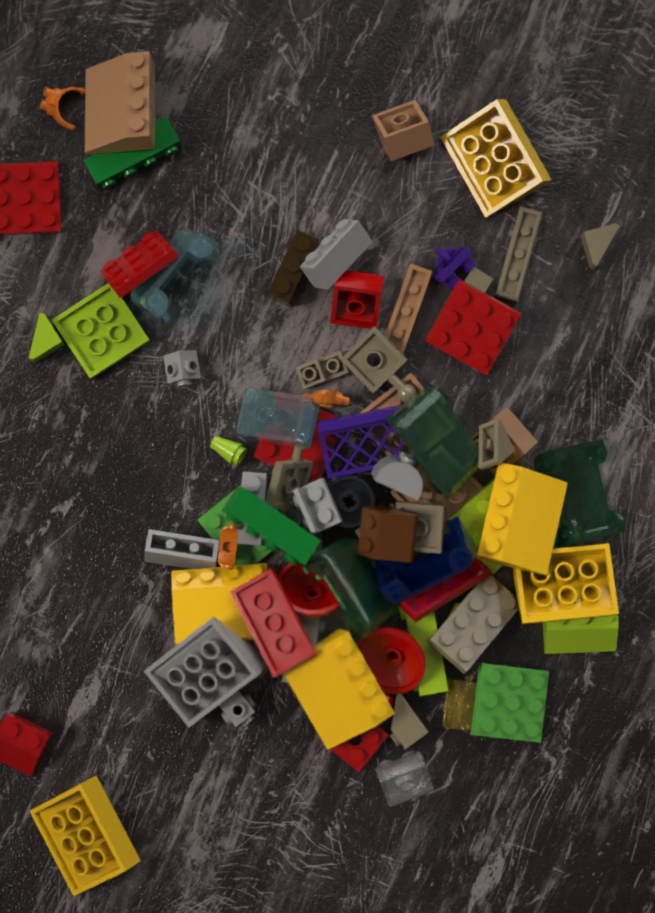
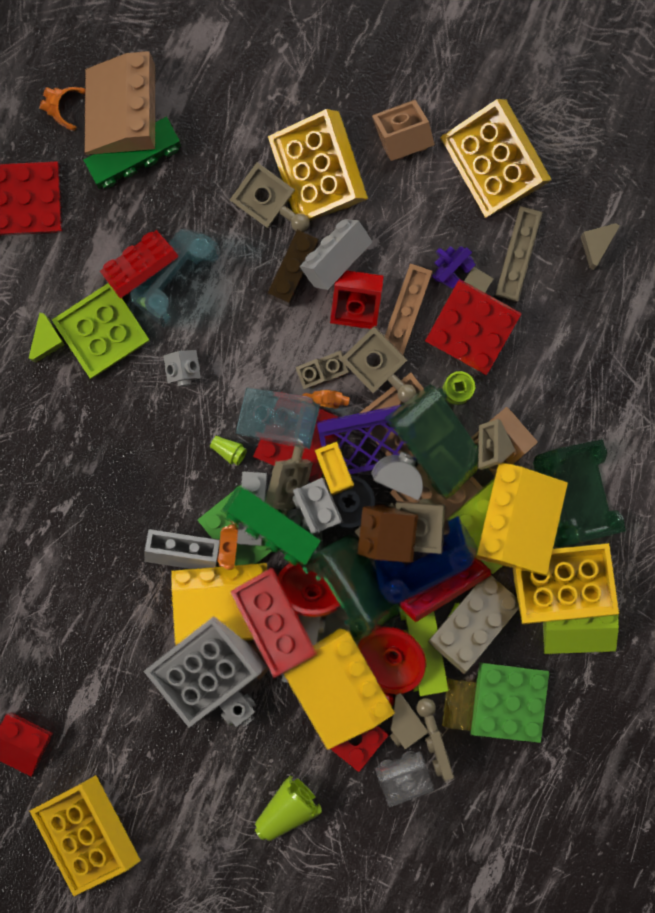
(267, 211): none -> dark tan plate
(287, 810): none -> lime cone
(319, 165): none -> yellow slope
(334, 468): none -> yellow tile
(434, 742): none -> dark tan plate
(459, 387): none -> lime wheel

